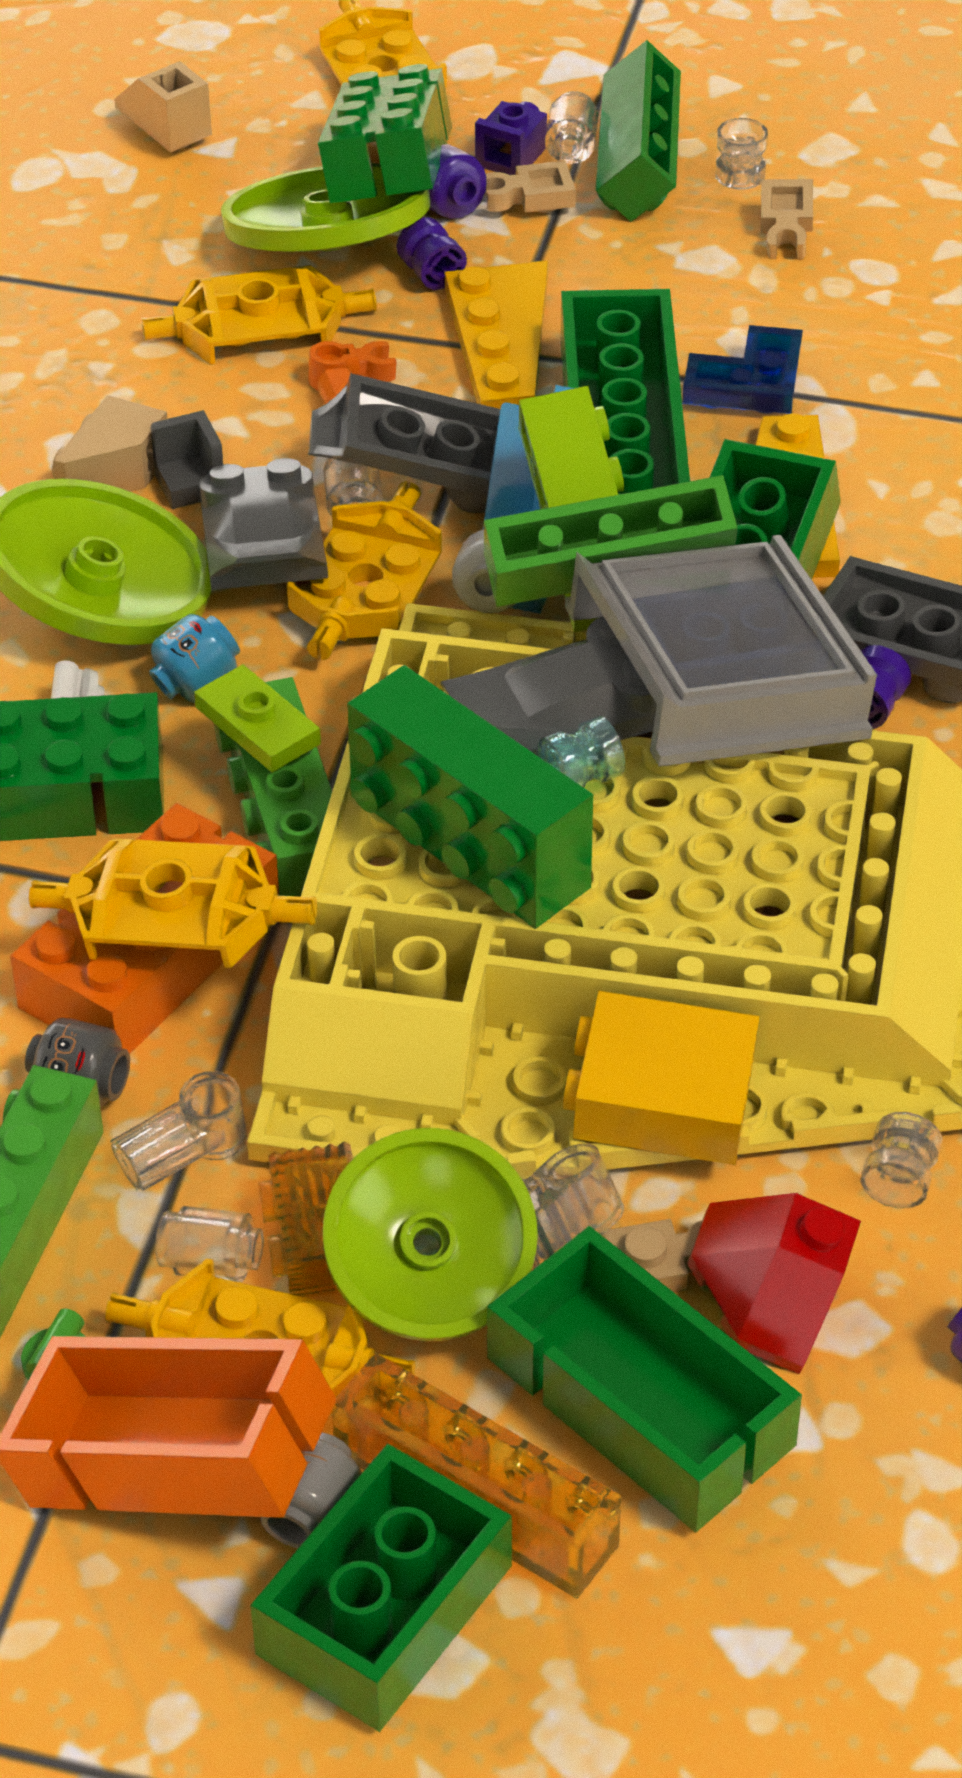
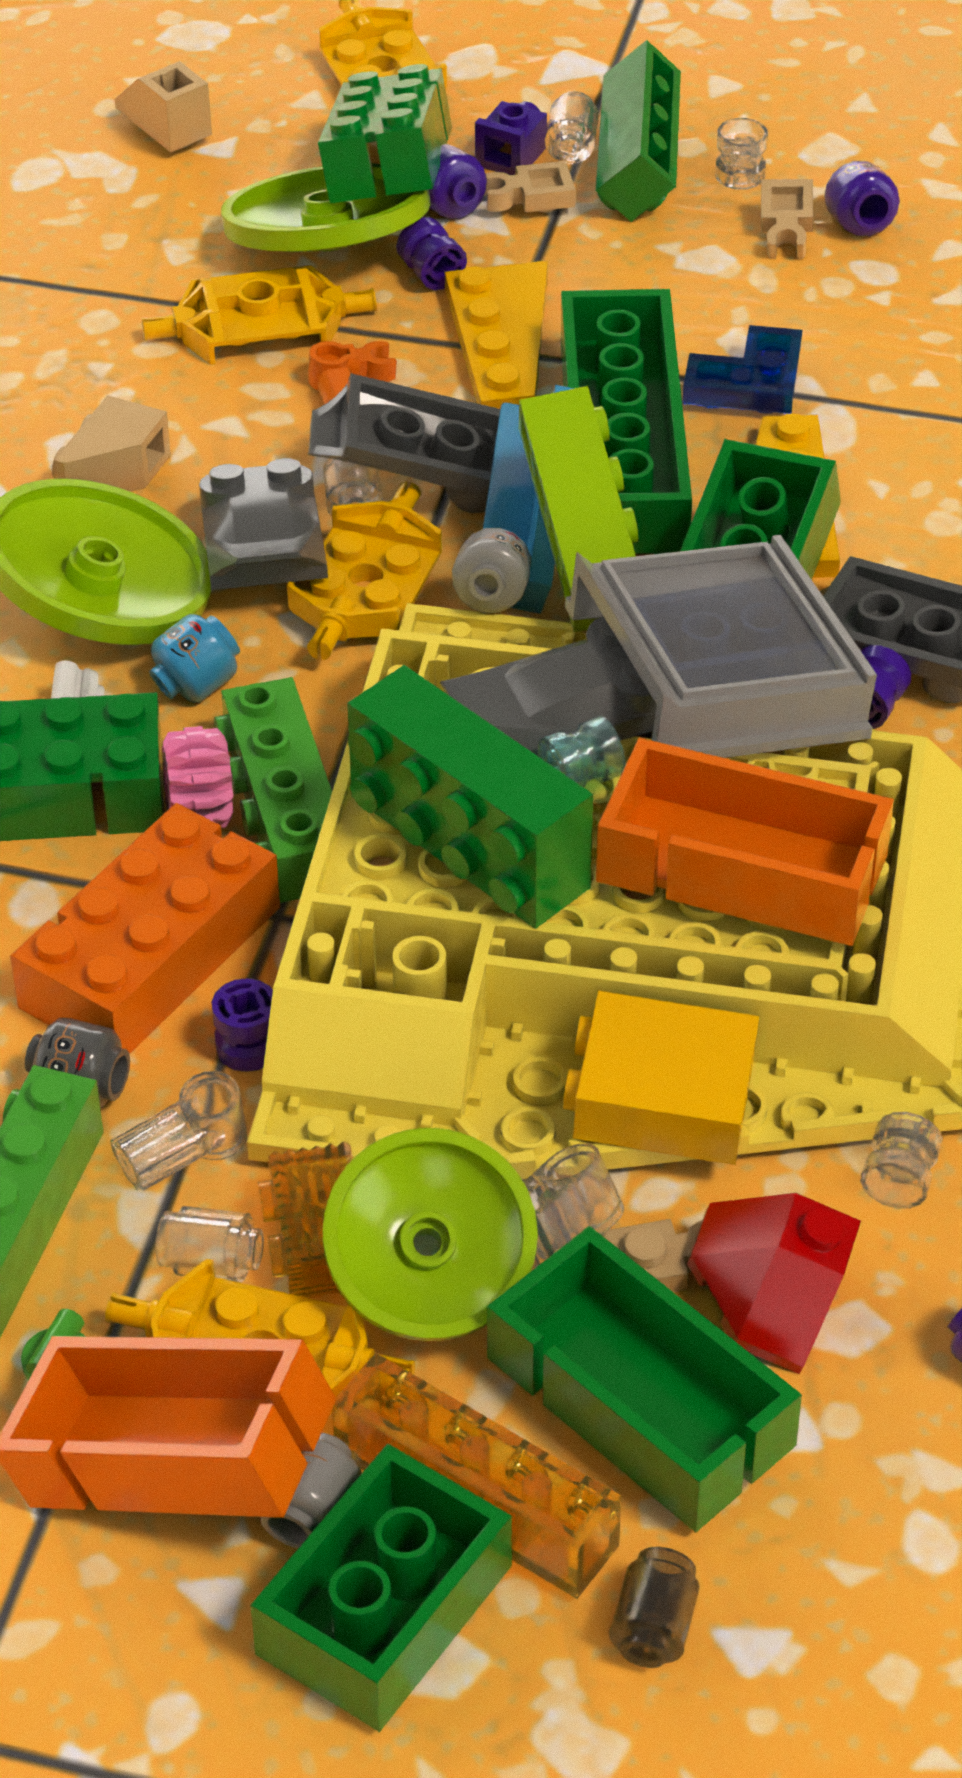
(183, 454): dark grey panel -> none
(198, 773): none -> bright pink gear
(218, 906): yellow plate -> none
(242, 1023): none -> dark purple wheel
(257, 718): lime plate -> none
(536, 550): bright green brick -> none
(655, 1607): none -> clear smoke brick
(744, 840): none -> orange piece
(862, 198): none -> dark purple head

